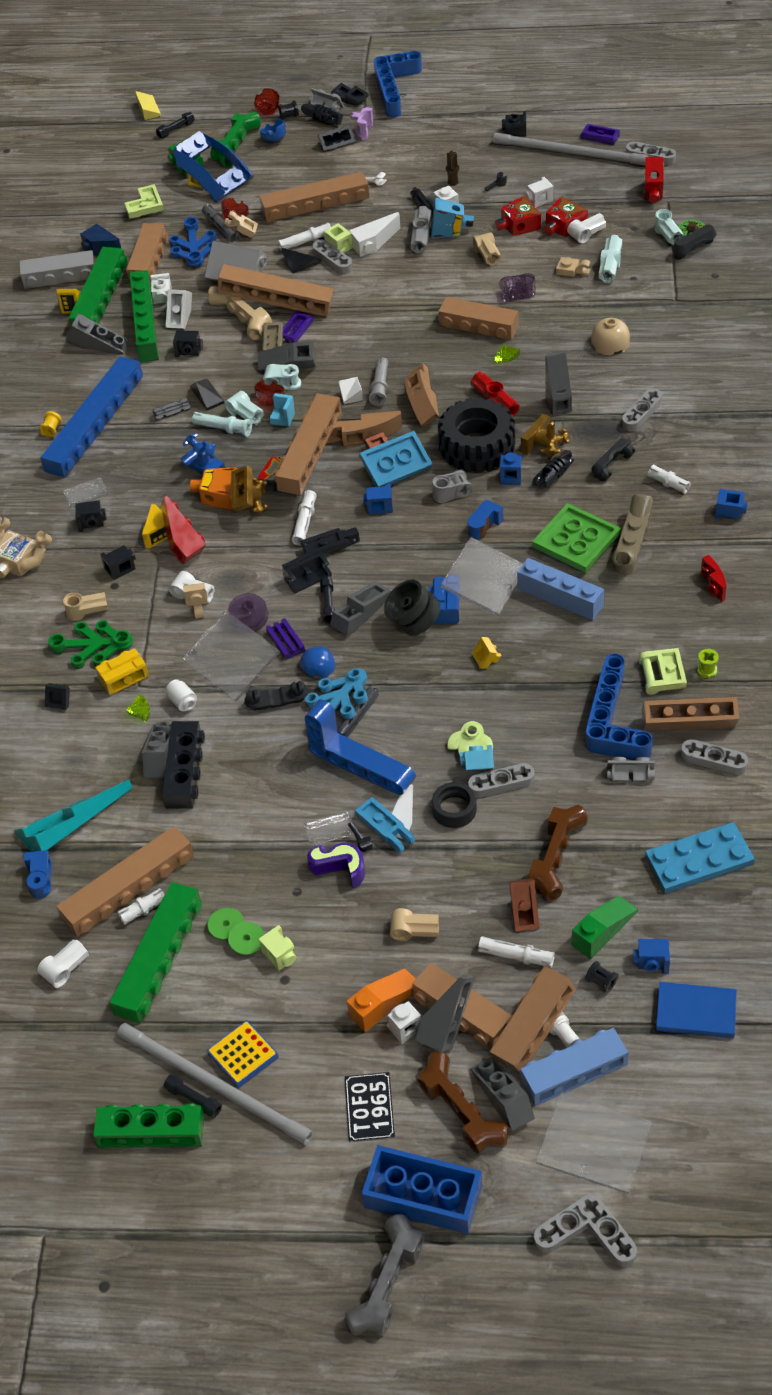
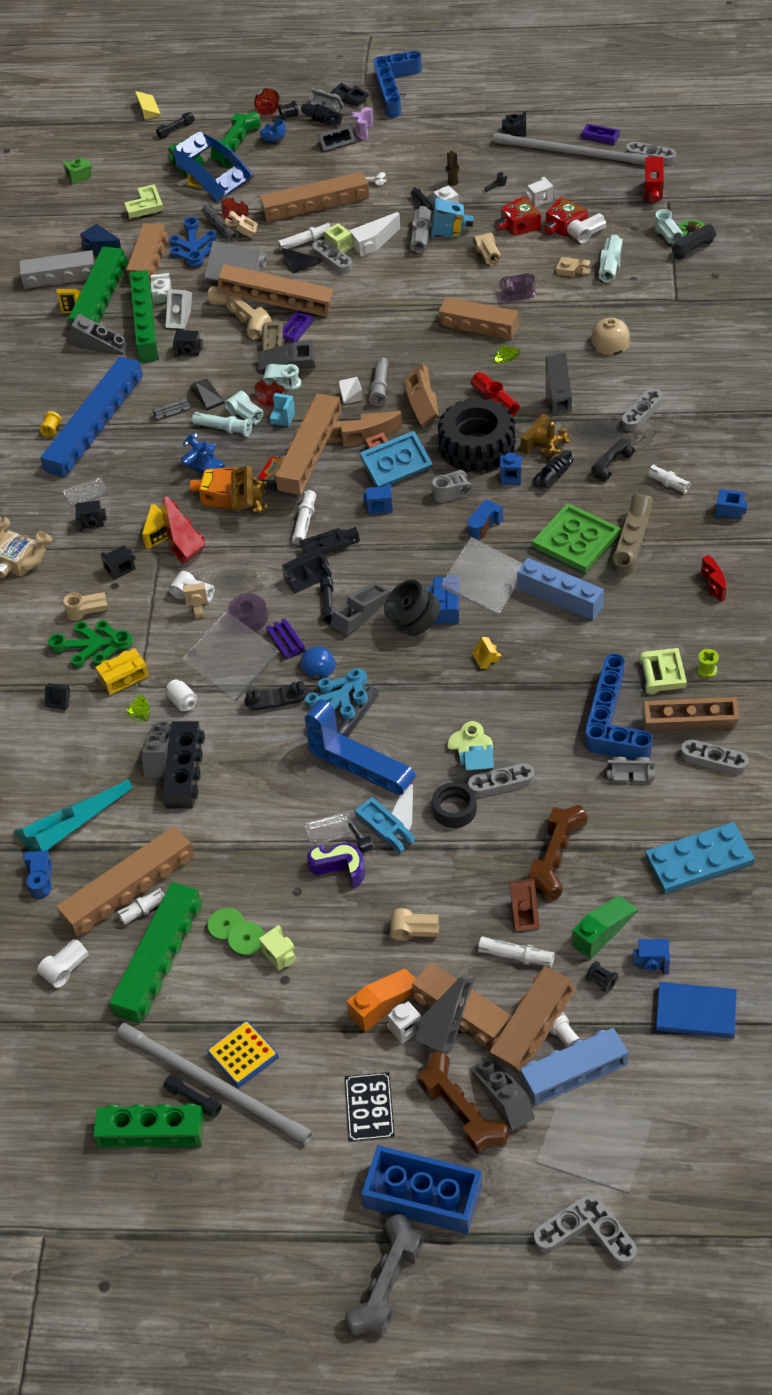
(77, 170): none -> bright green brick

